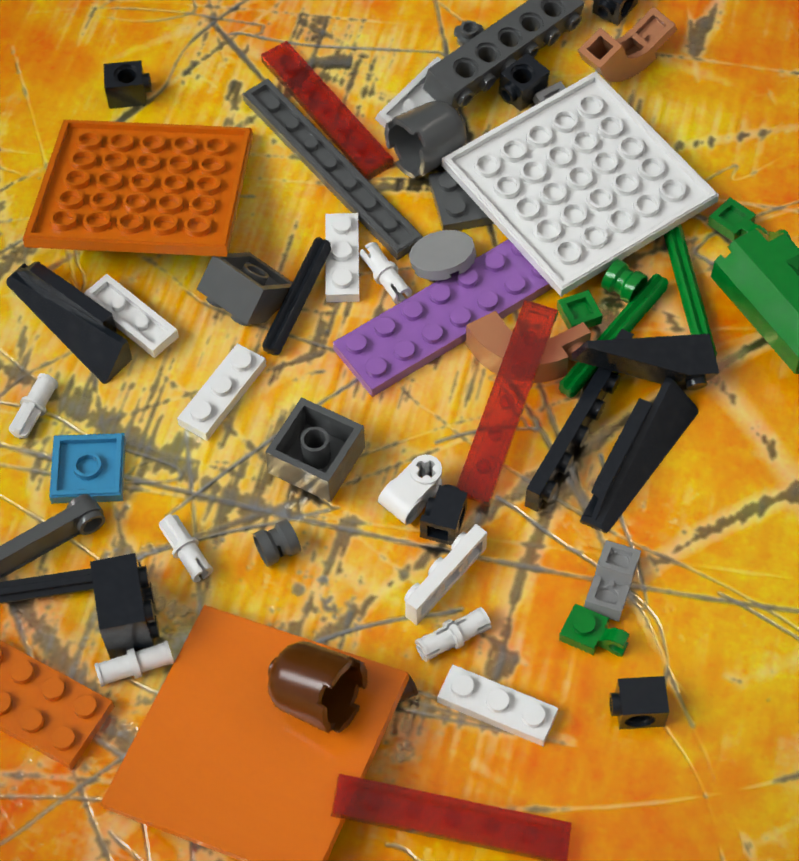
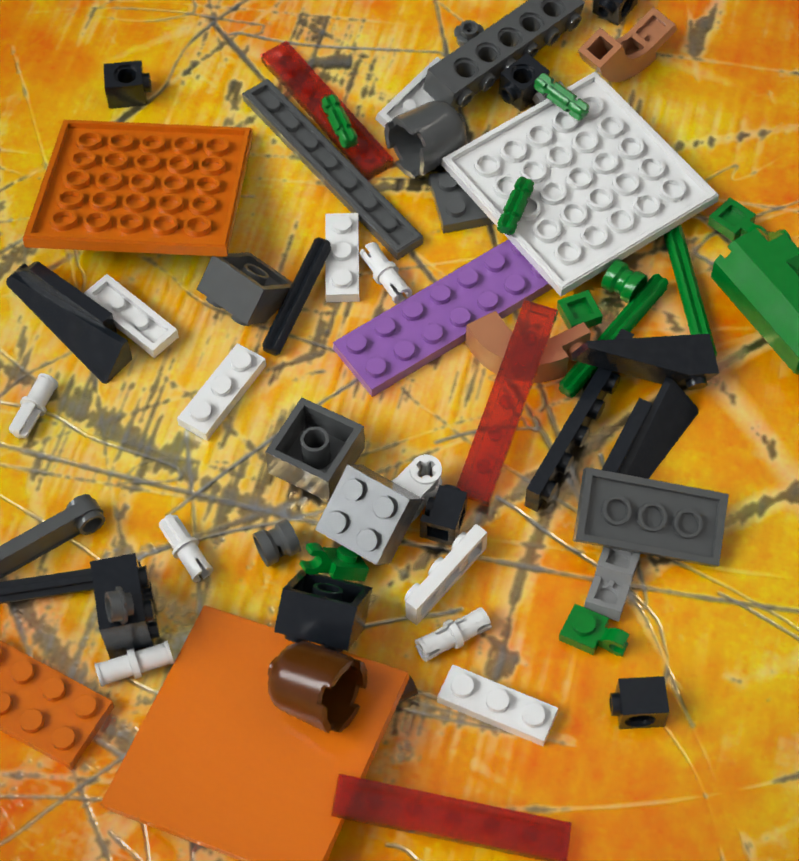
(88, 466): dark azure tile -> none
(118, 605): none -> dark grey plate
(323, 611): none -> black brick
(337, 562): none -> green plate
(339, 121): none -> green axle
(368, 514): none -> brick
(442, 254): light grey tile -> none
(515, 206): none -> green axle
(561, 96): none -> green axle
(650, 517): none -> dark grey plate

